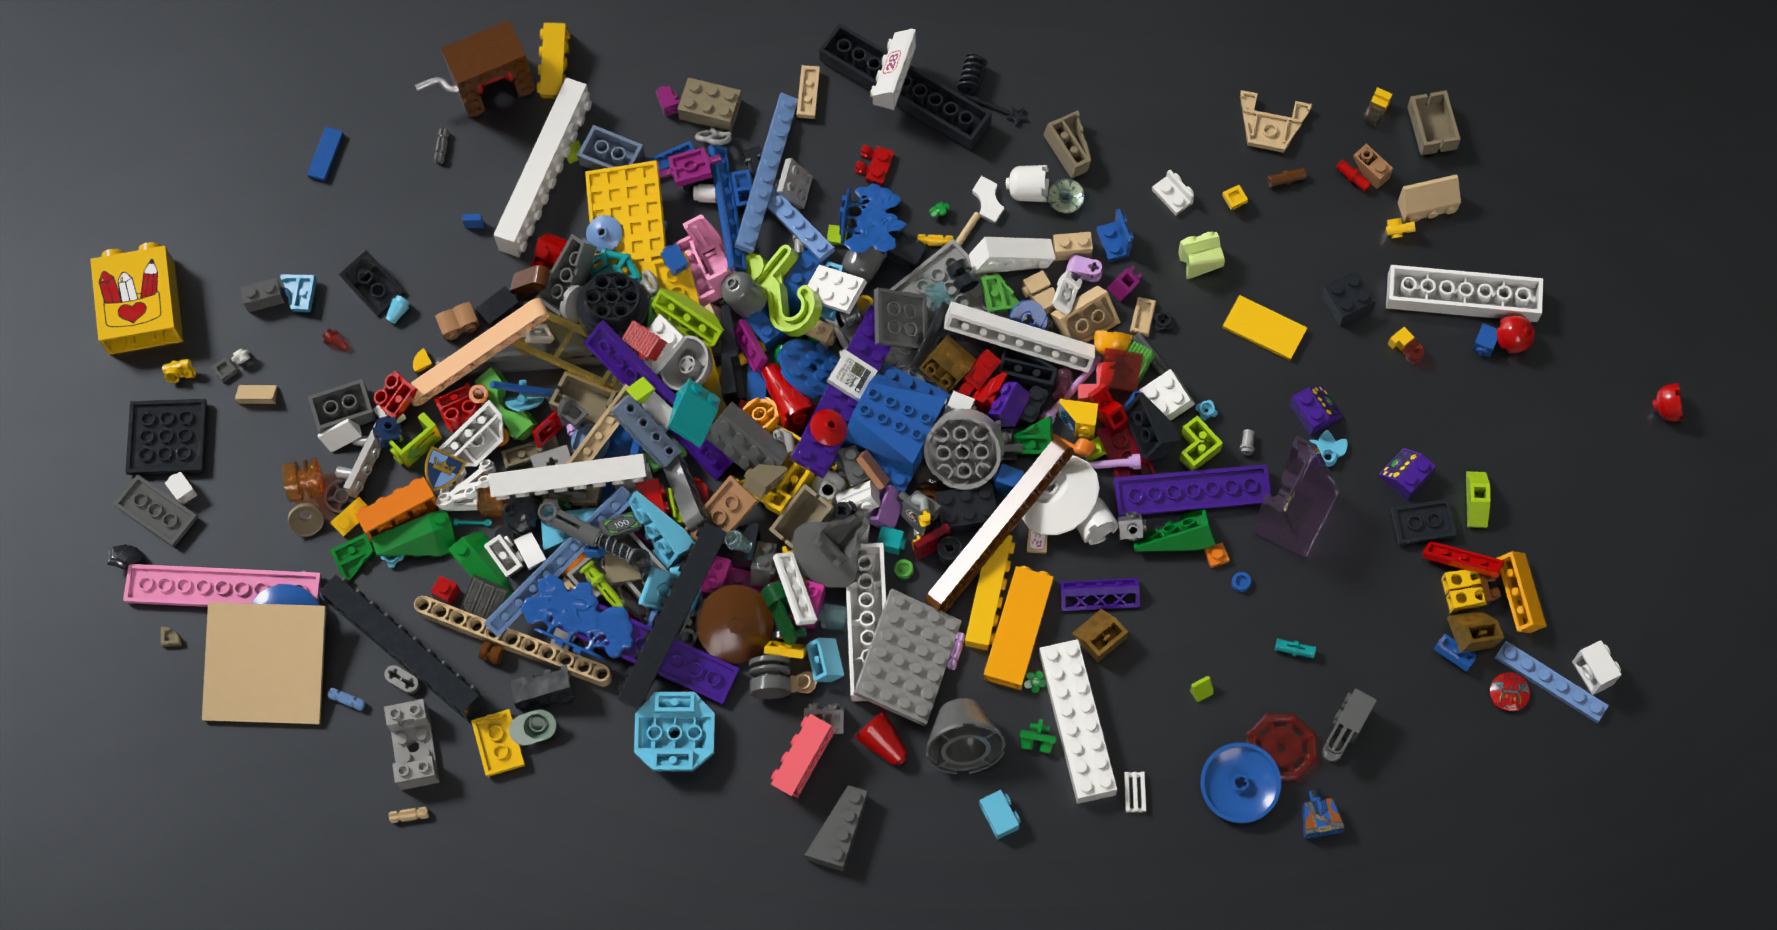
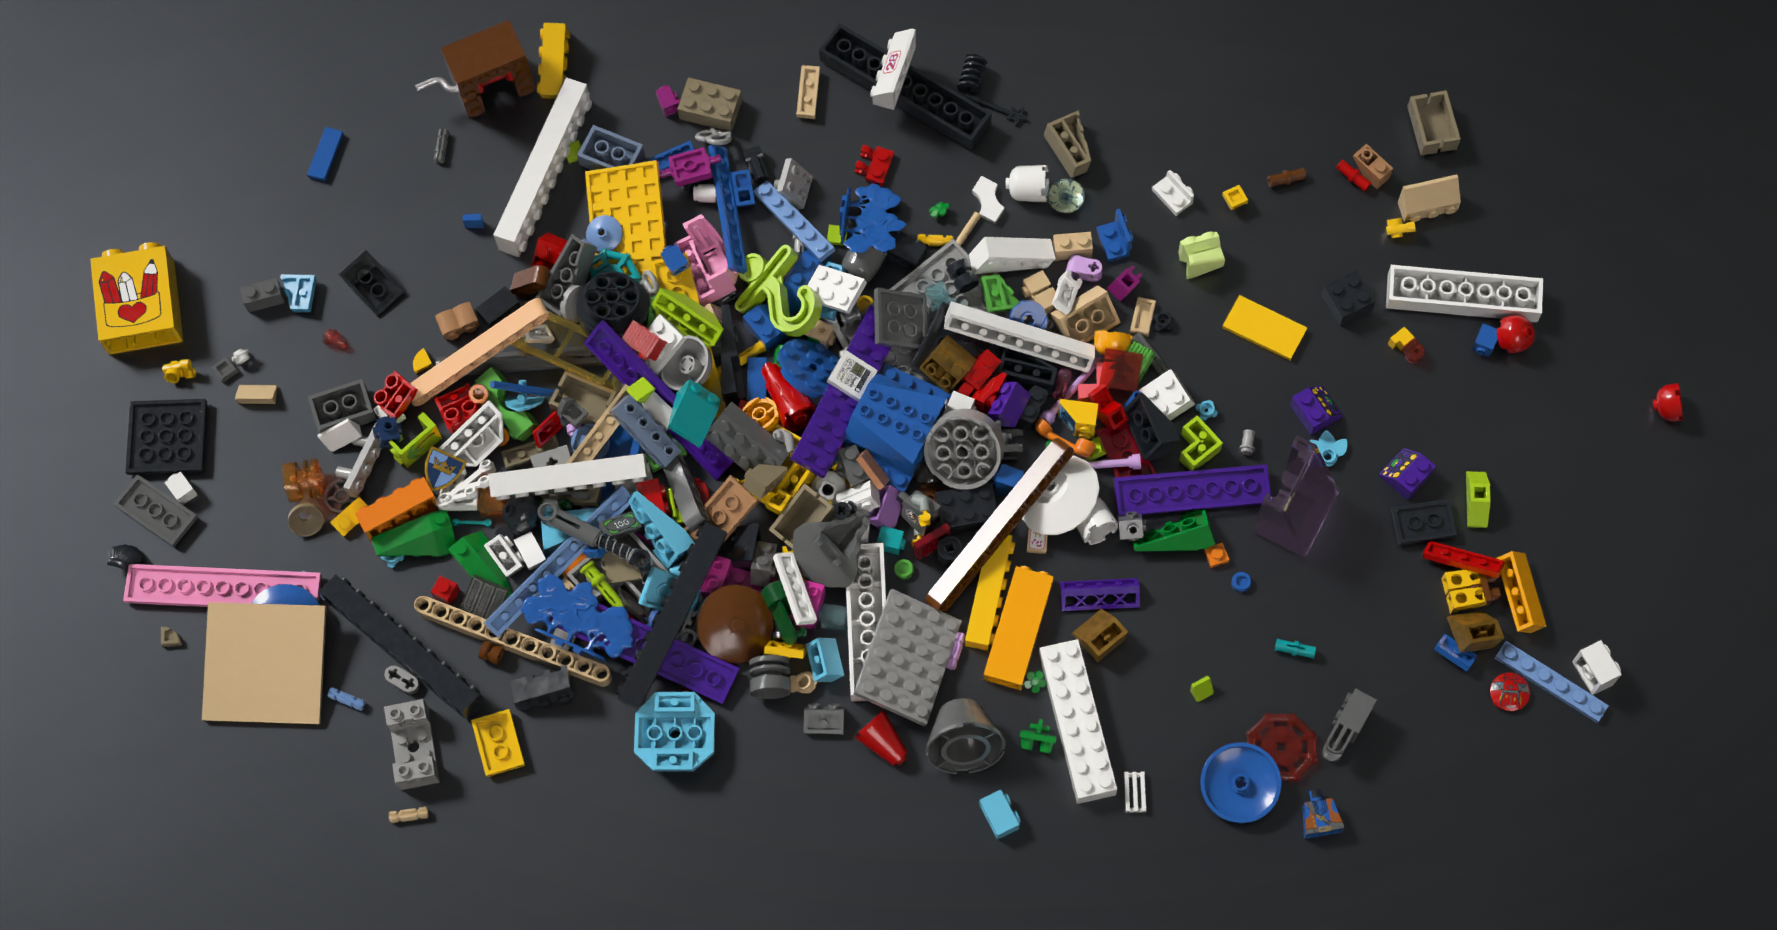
(352, 555): green wing -> none
(397, 309): medium azure cone -> none
(532, 727): sand green piece -> none
(737, 541): clear light blue cone -> none
(743, 294): dark grey cylinder -> none
(750, 346): magenta plate -> none
(766, 173): medium blue plate -> none
(803, 755): coral brick -> none
(823, 433): red dish -> none
(838, 833): dark grey wedge -> none
(1035, 437): green wing -> none
(1268, 129): tan wing -> none
(1377, 106): leg -> none

